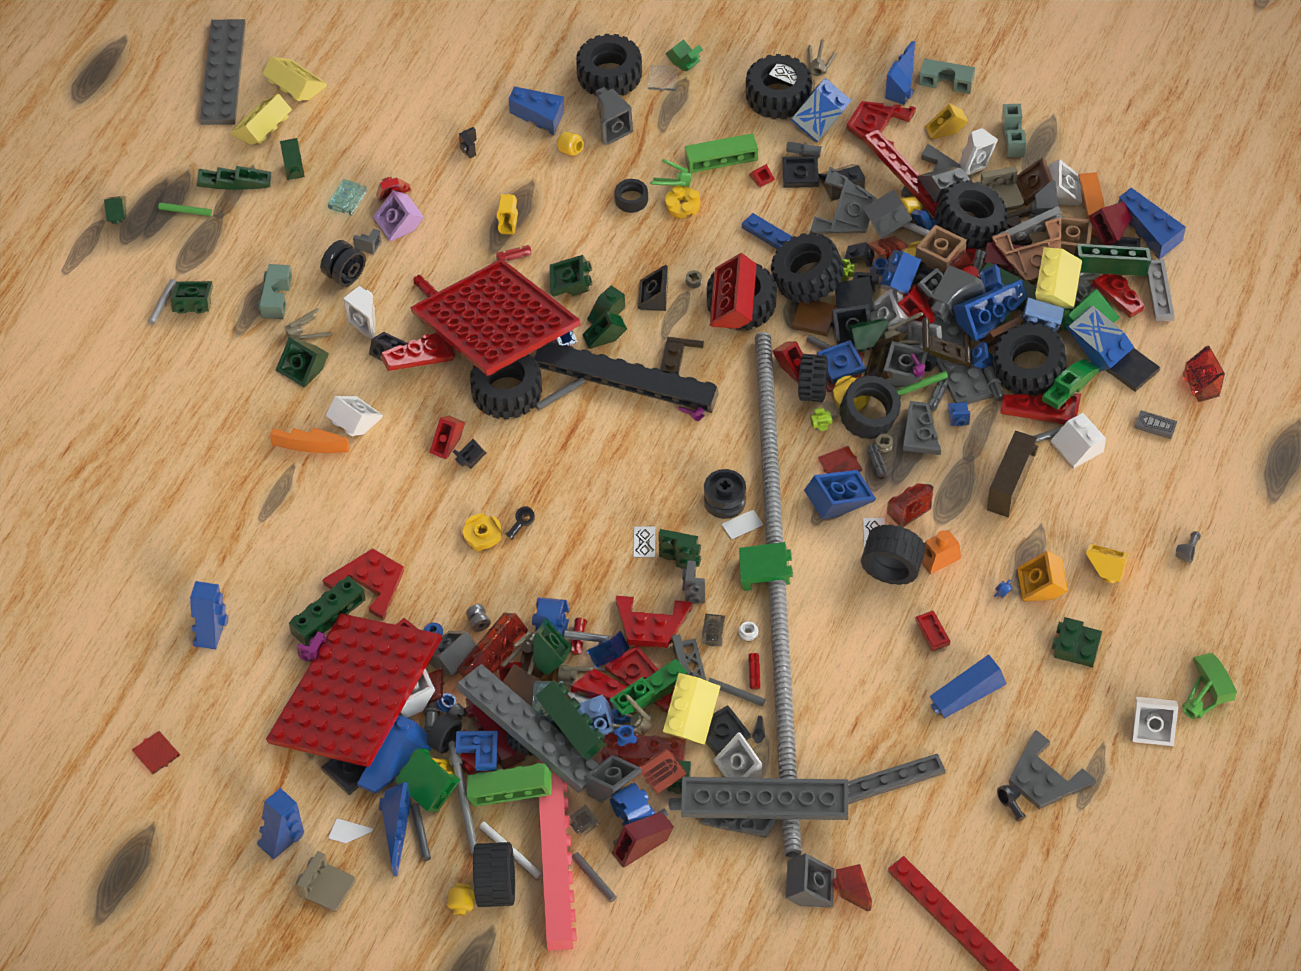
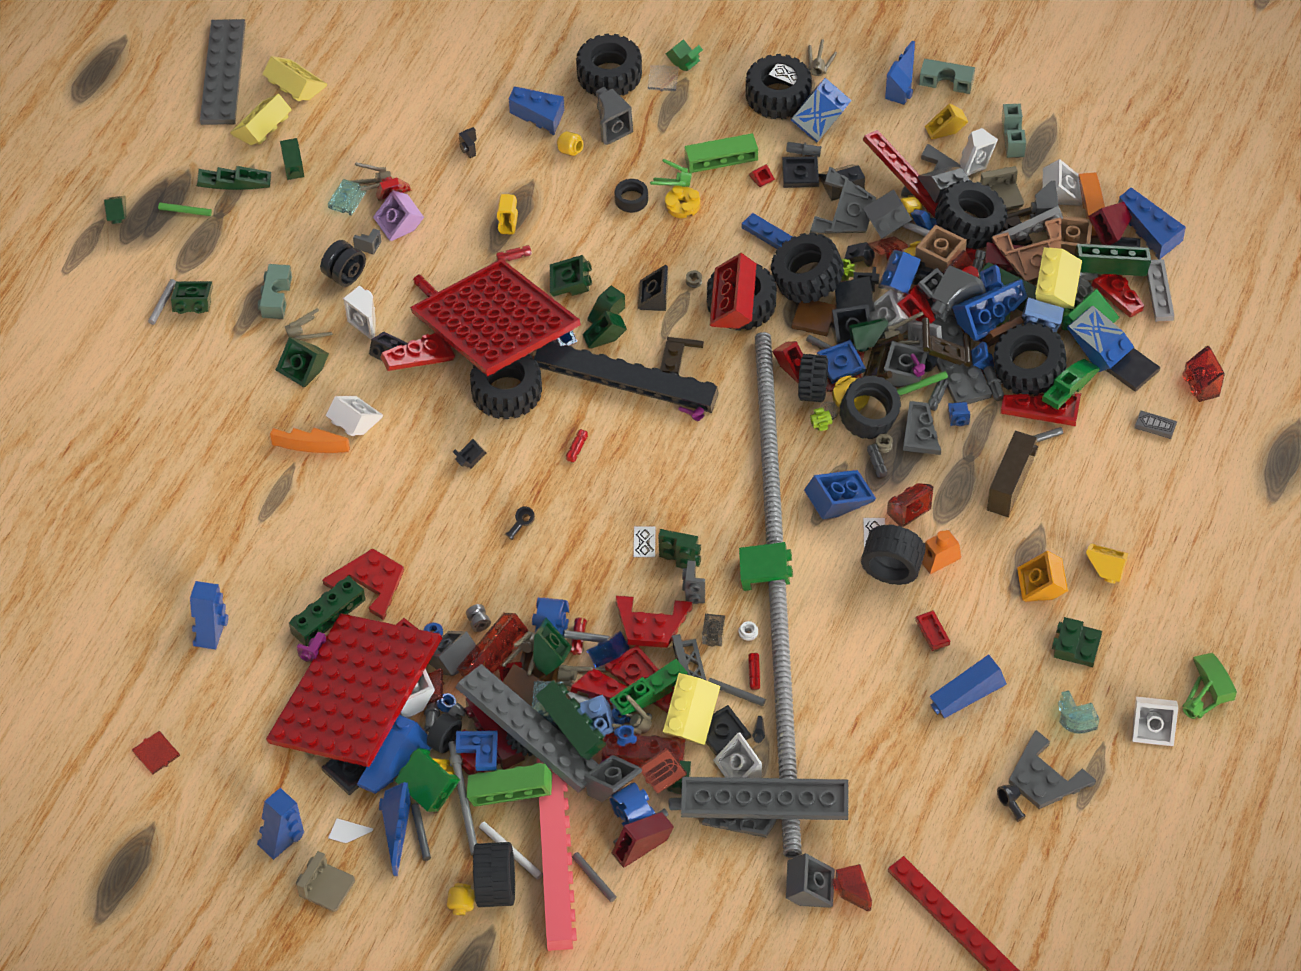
(378, 176): none -> dark tan plant
(446, 436): red slope -> none
(482, 541): yellow plate -> none
(560, 393): dark grey bar -> none
(576, 445): none -> red axle
(584, 820): clear smoke brick -> none
(725, 493): black wheel -> none
(742, 524): white sticker -> none
(839, 461): clear red piece -> none
(876, 116): red wing -> none
(880, 264): blue plate -> none
(895, 778): dark grey tile -> none
(1003, 589): blue plate -> none
(1033, 180): reddish brown tile -> none
(1077, 719): none -> clear light blue brick
(1079, 441): white slope -> none
(1186, 551): dark grey bar -> none

